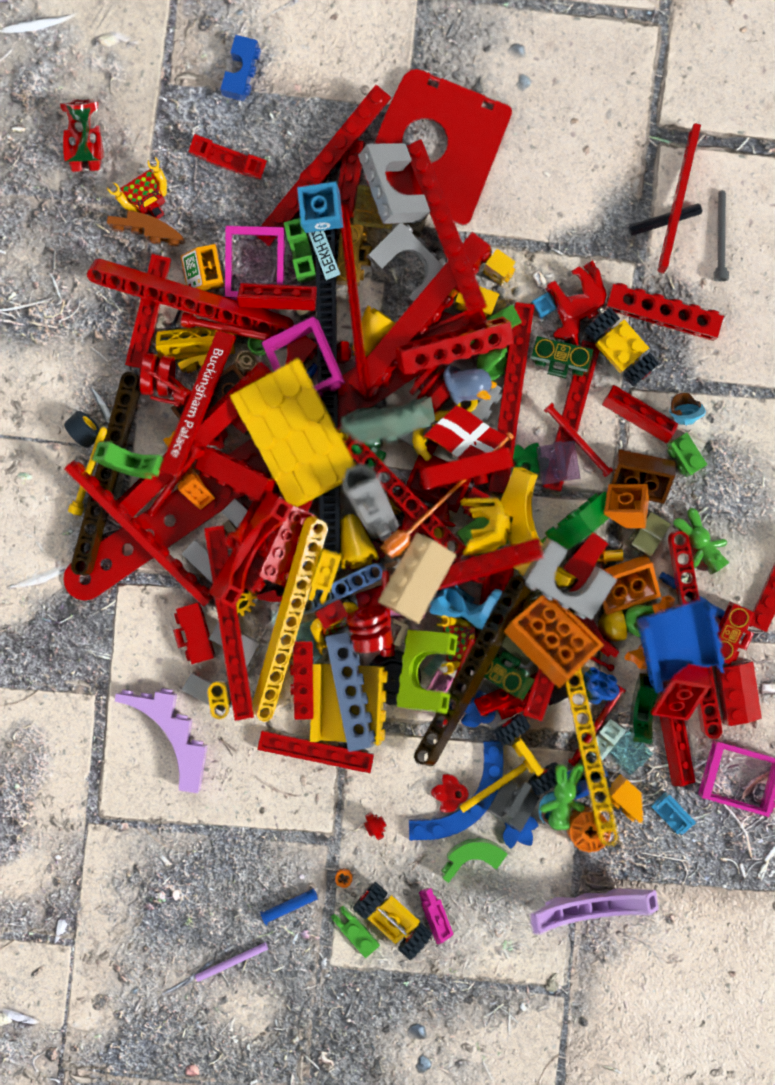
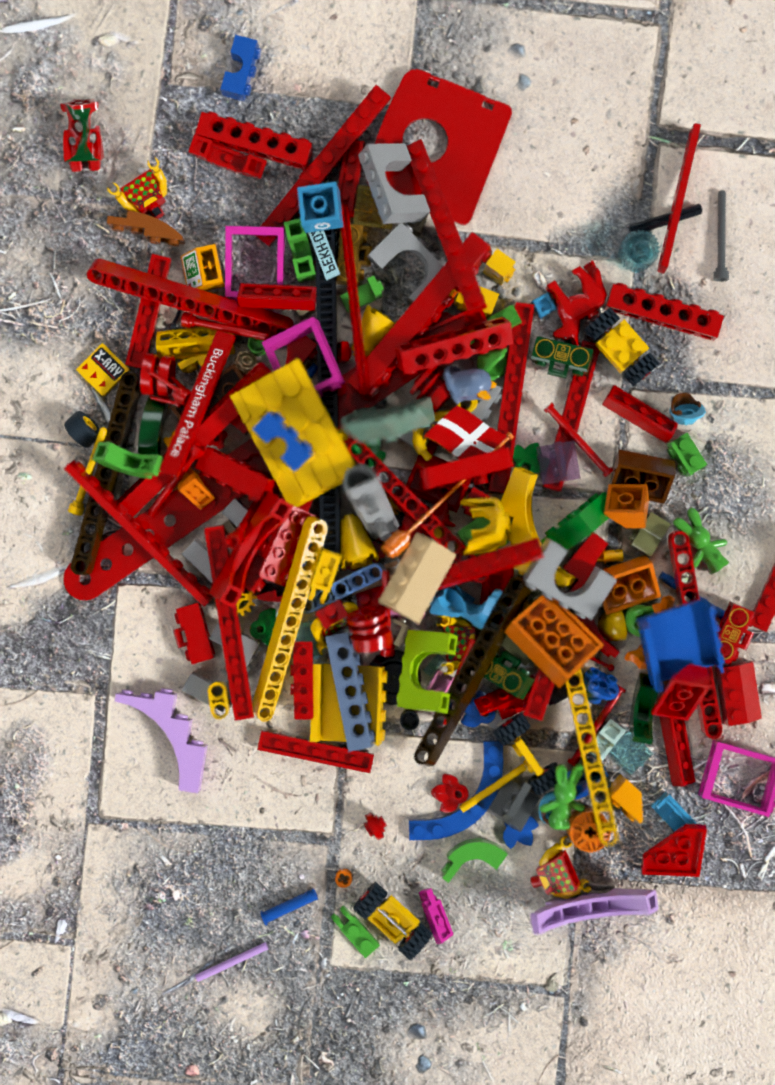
(102, 369): none -> tile
(151, 427): none -> dark green arch
(267, 621): none -> green plate
(279, 154): none -> red brick
(297, 450): none -> blue arch
(367, 293): none -> bright green bracket
(409, 723): none -> black wheel
(558, 874): none -> torso
(631, 258): none -> clear light blue brick
(677, 854): none -> red plate

